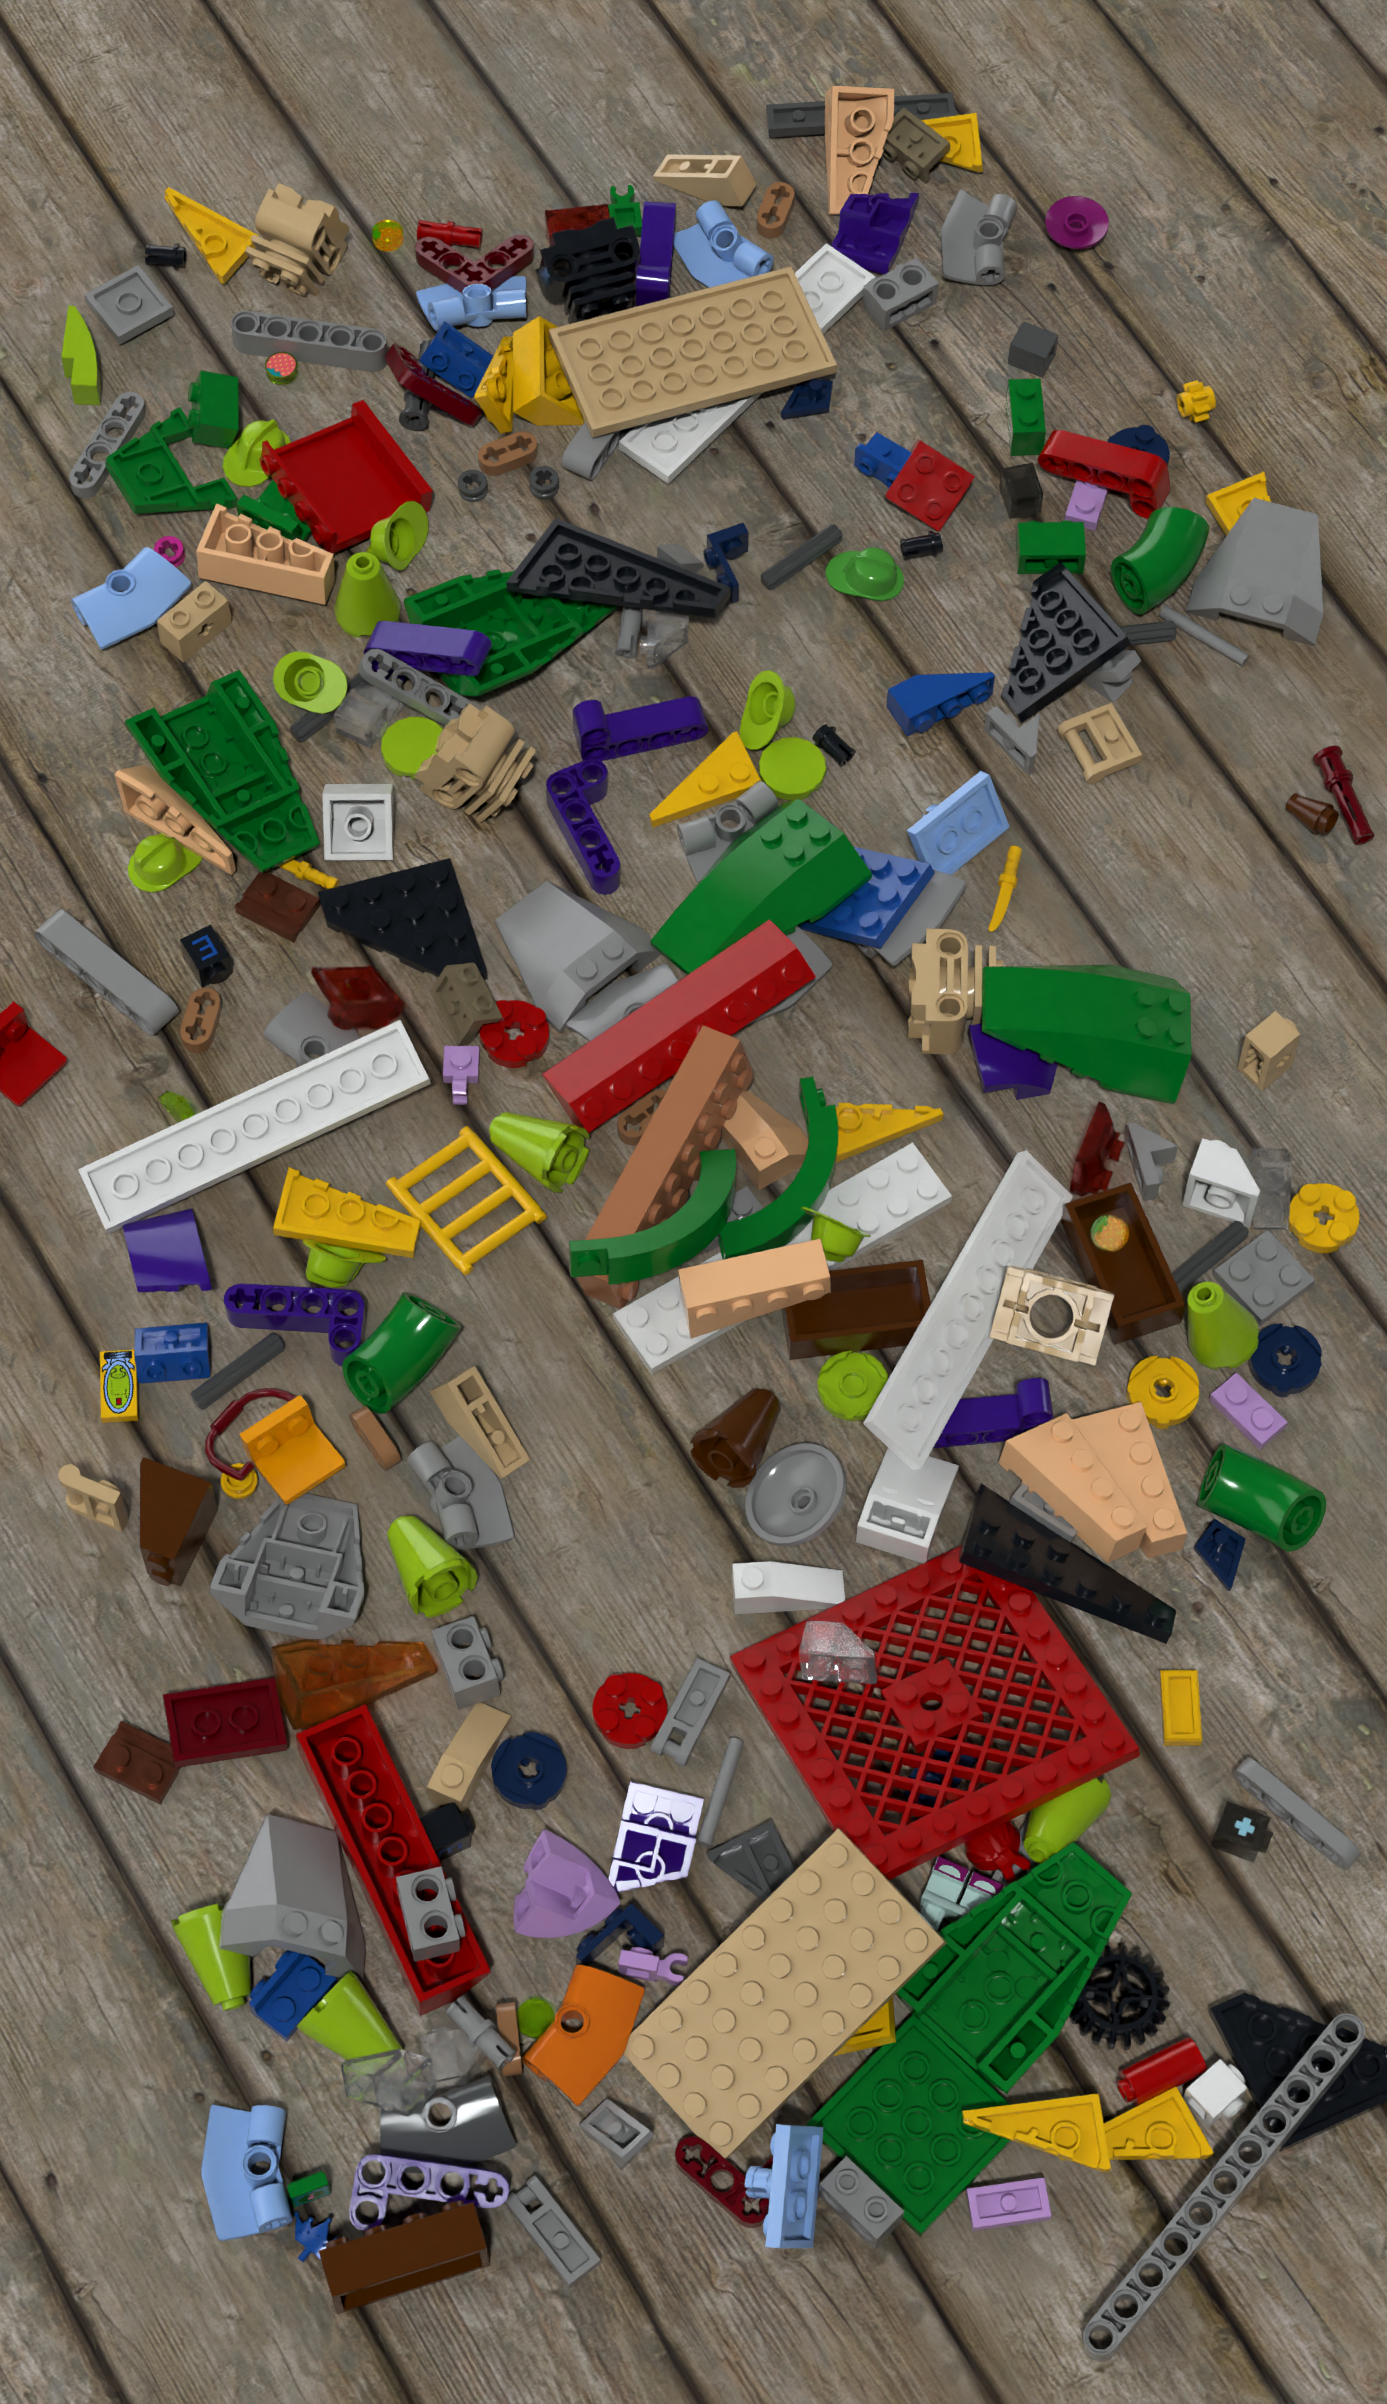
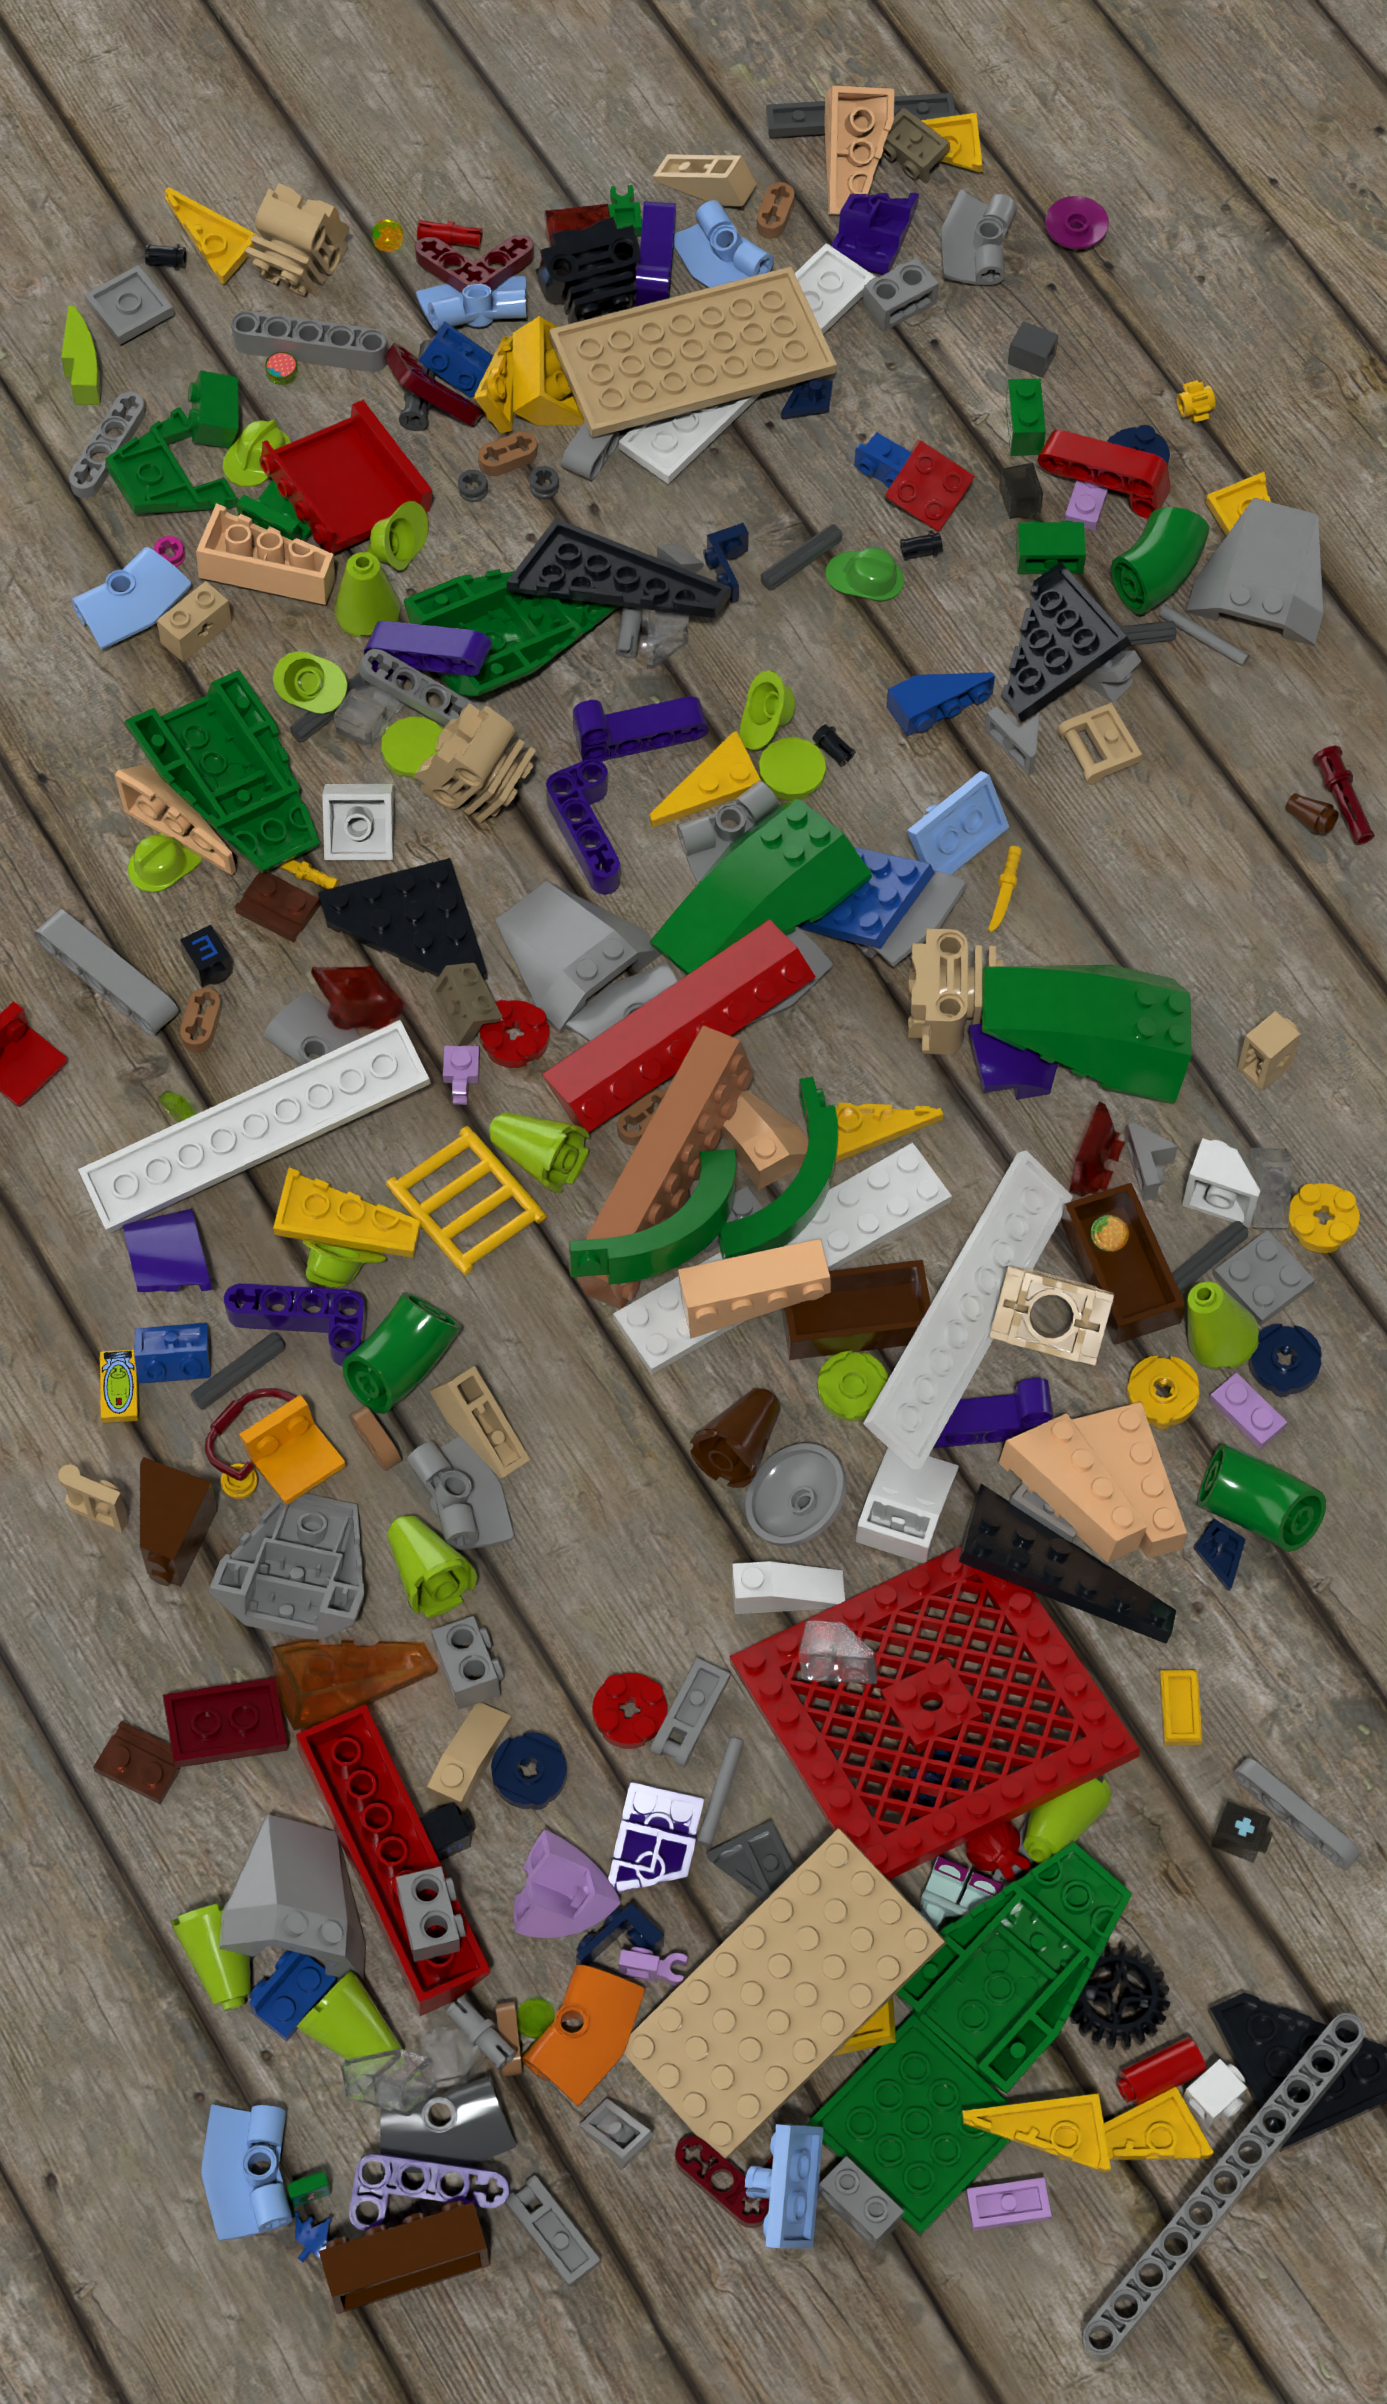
(836, 1238): lime piece -> none

